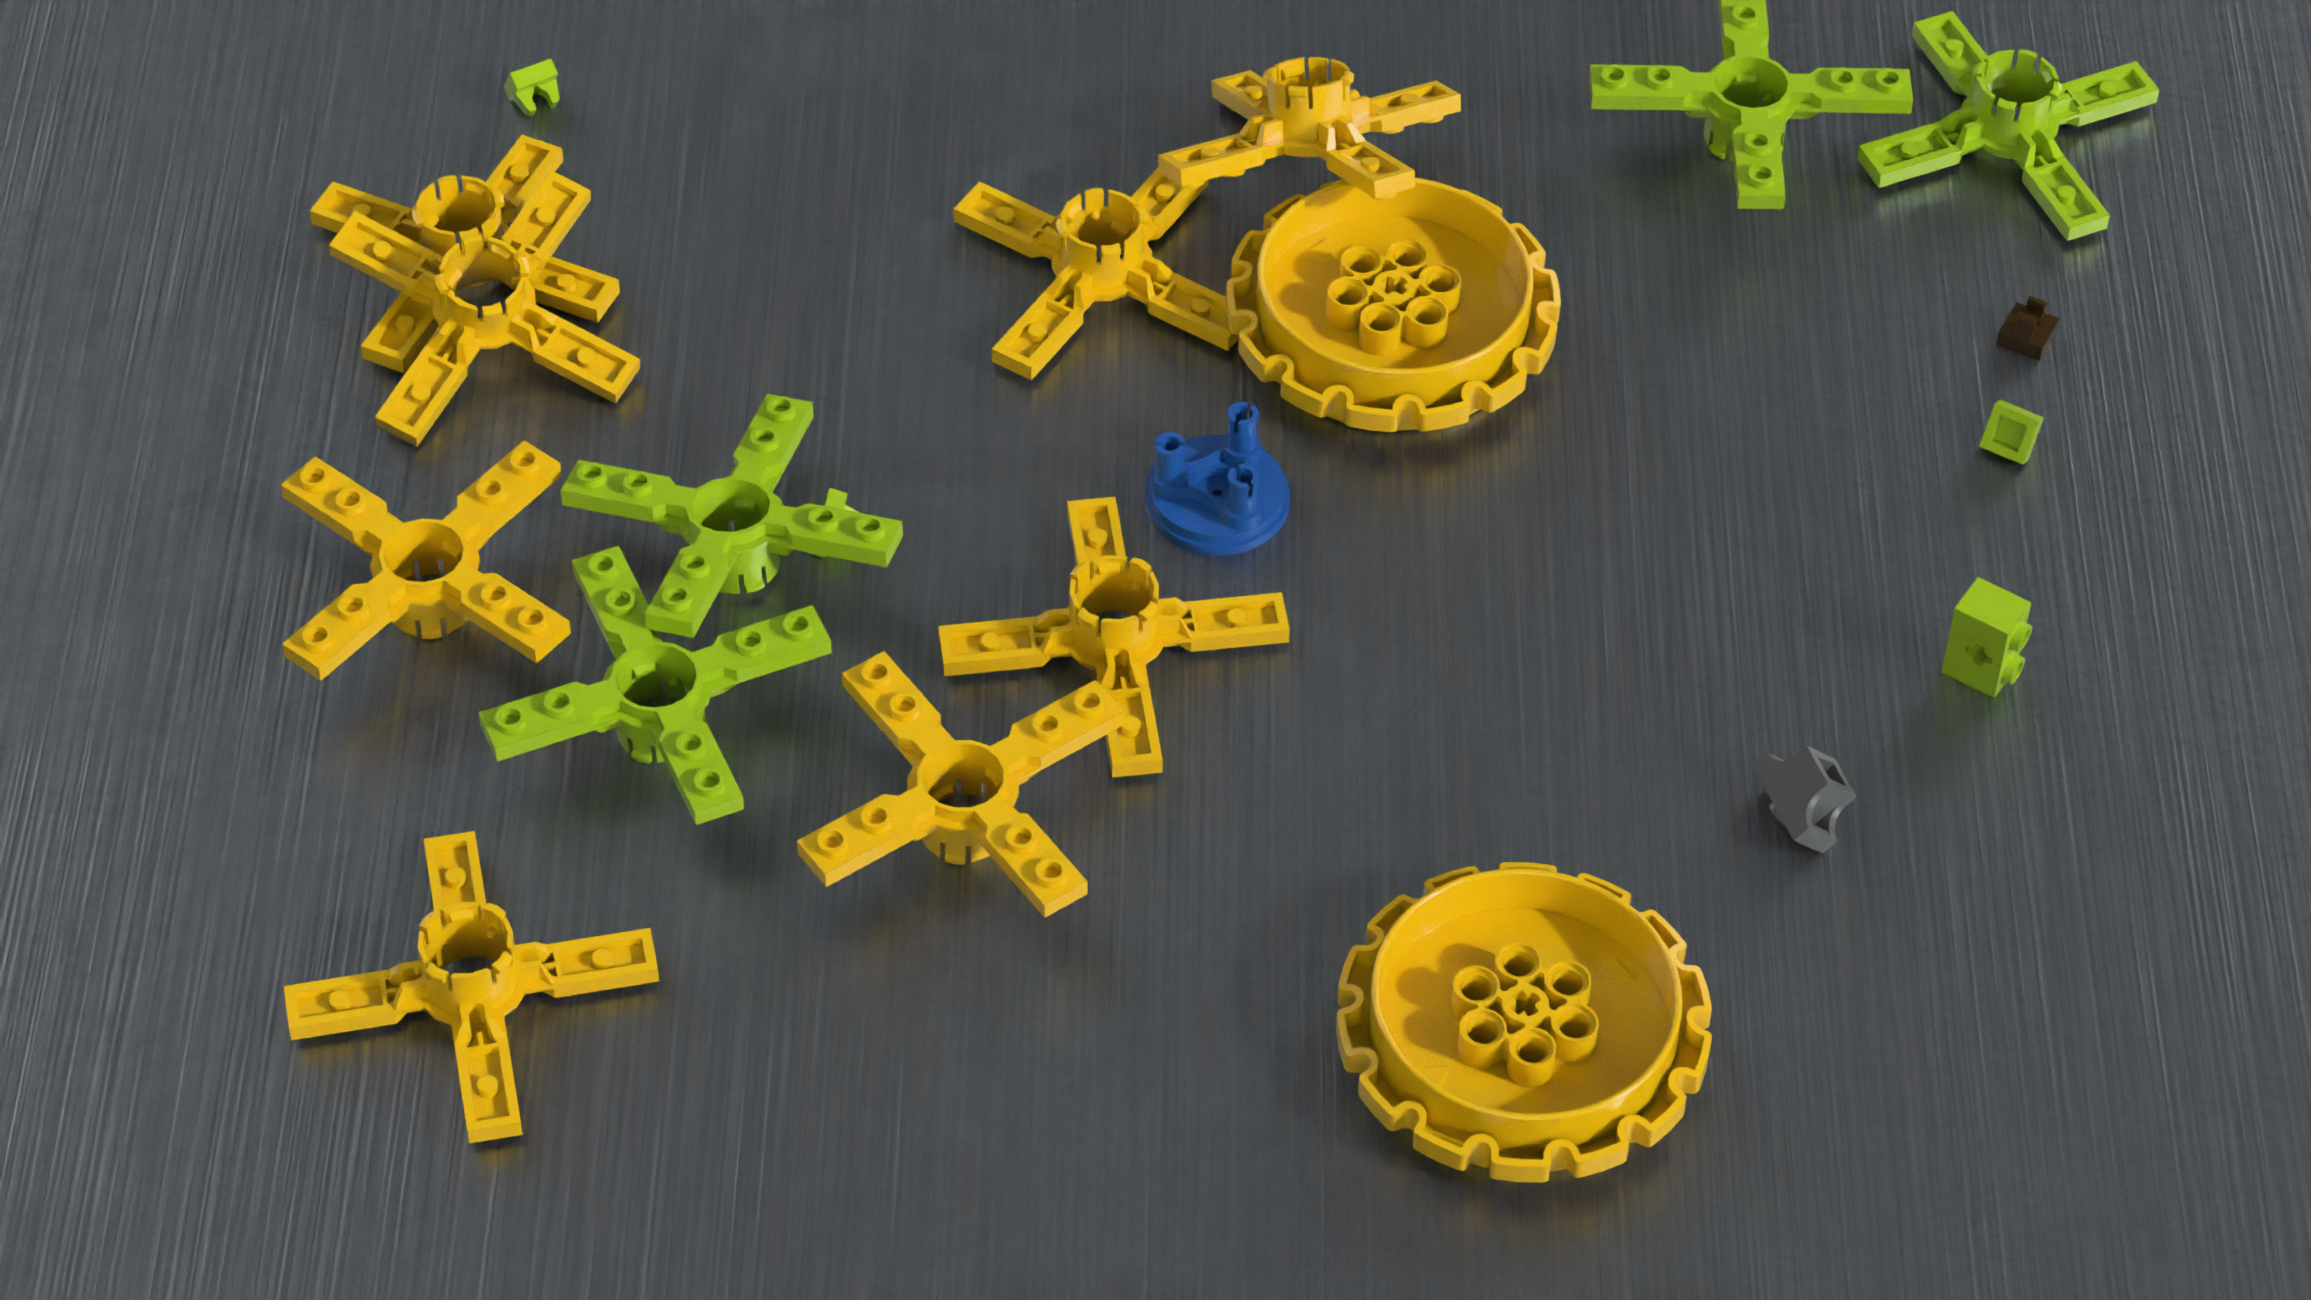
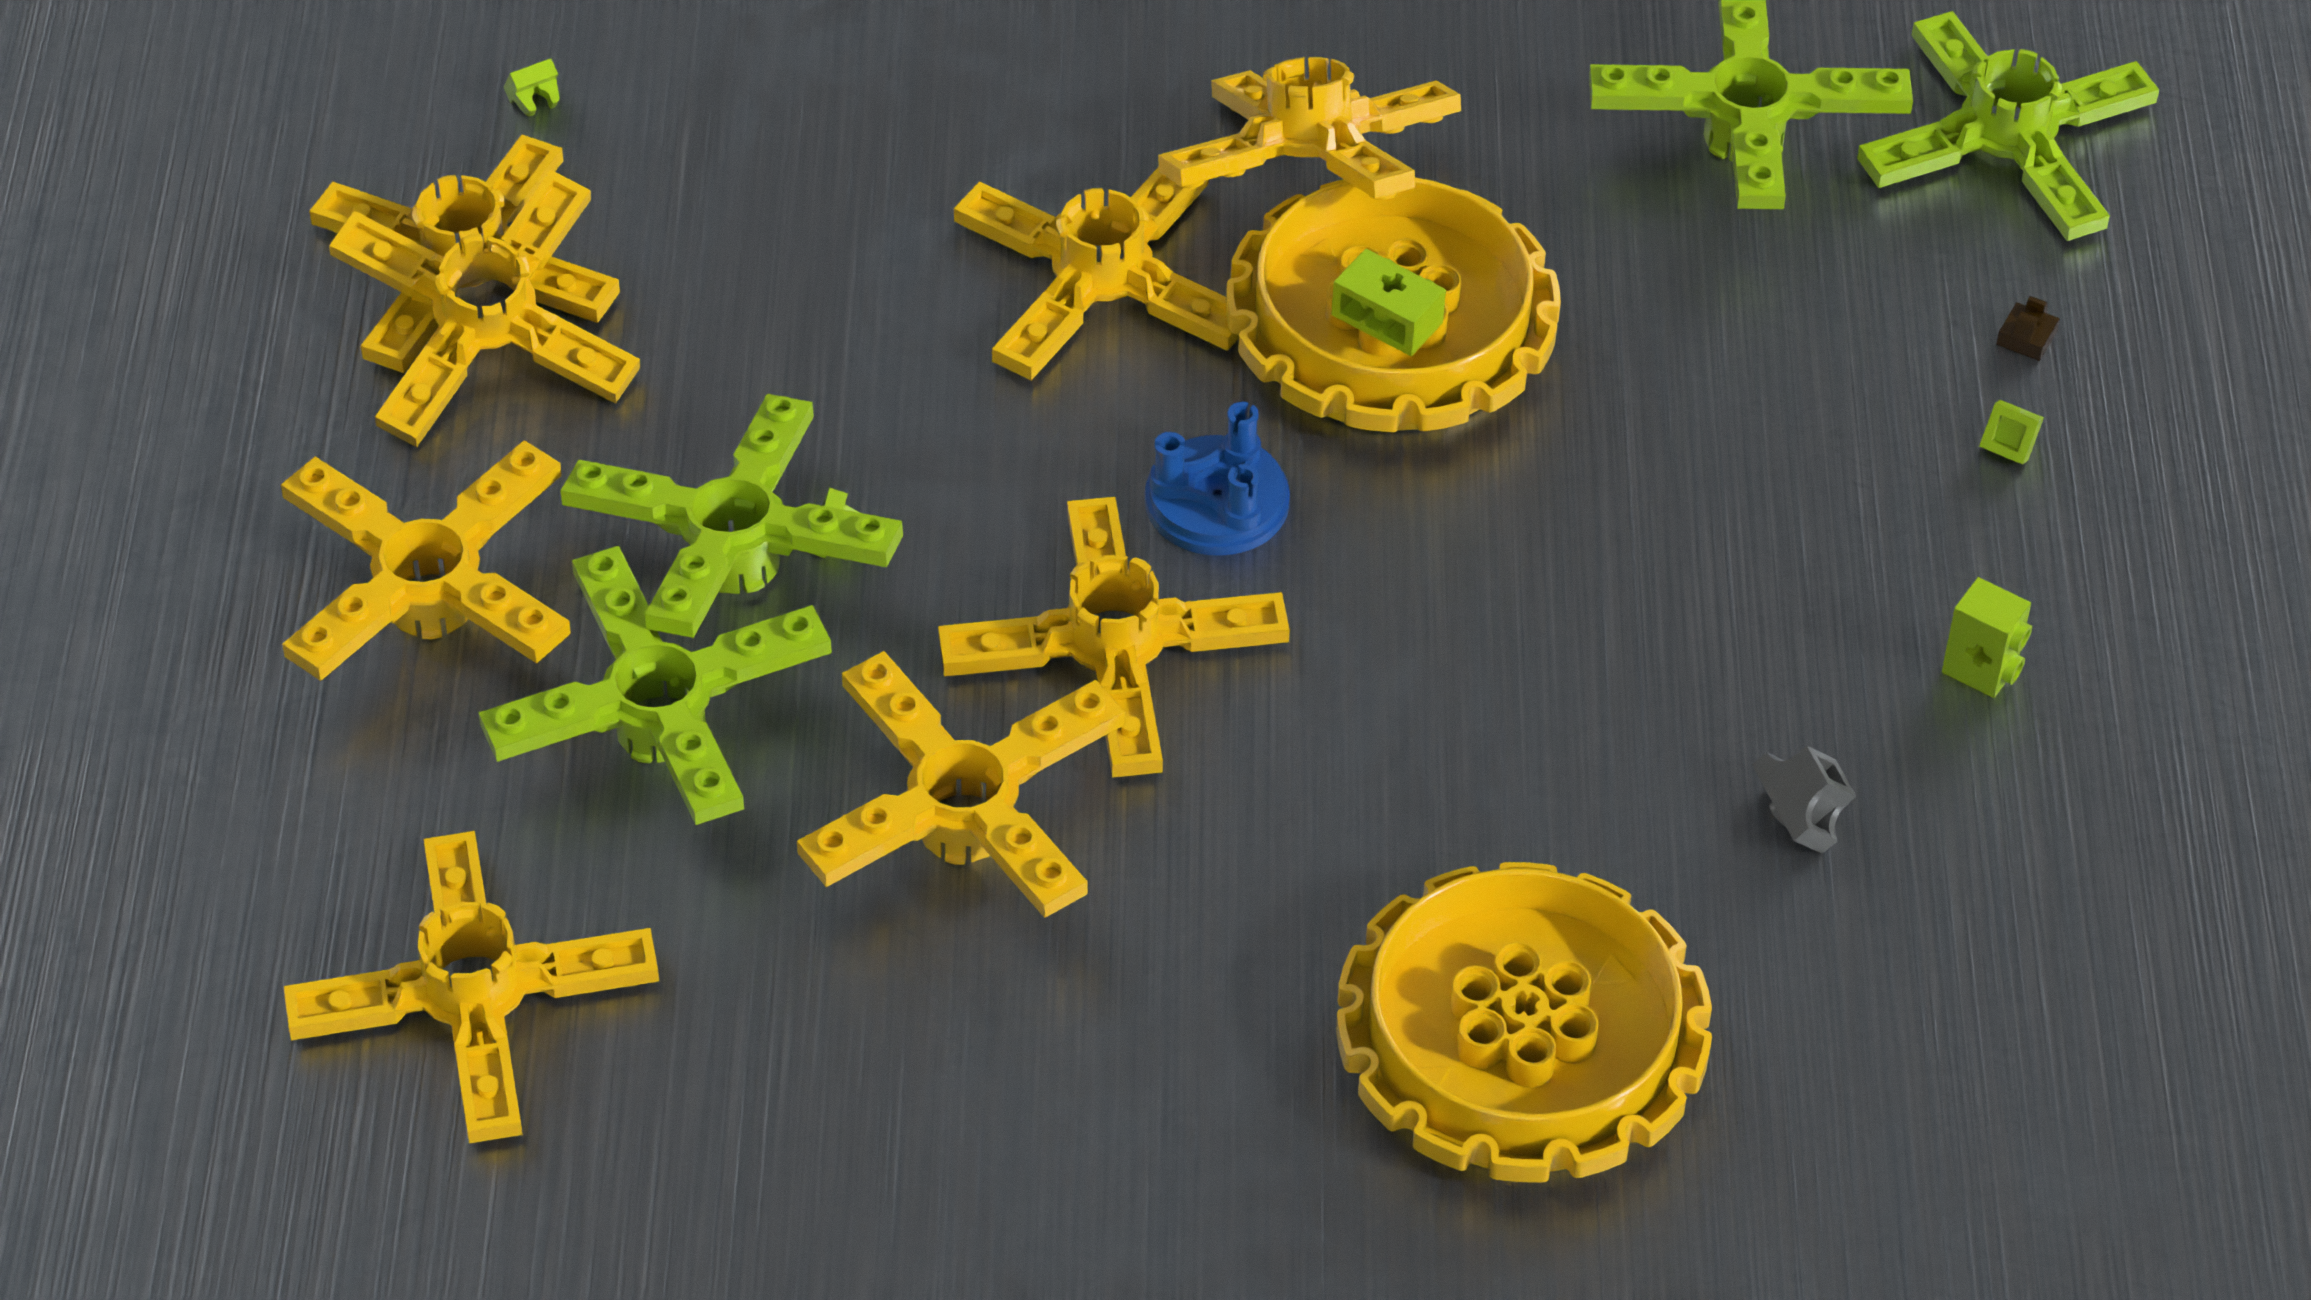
(1388, 302): none -> lime brick

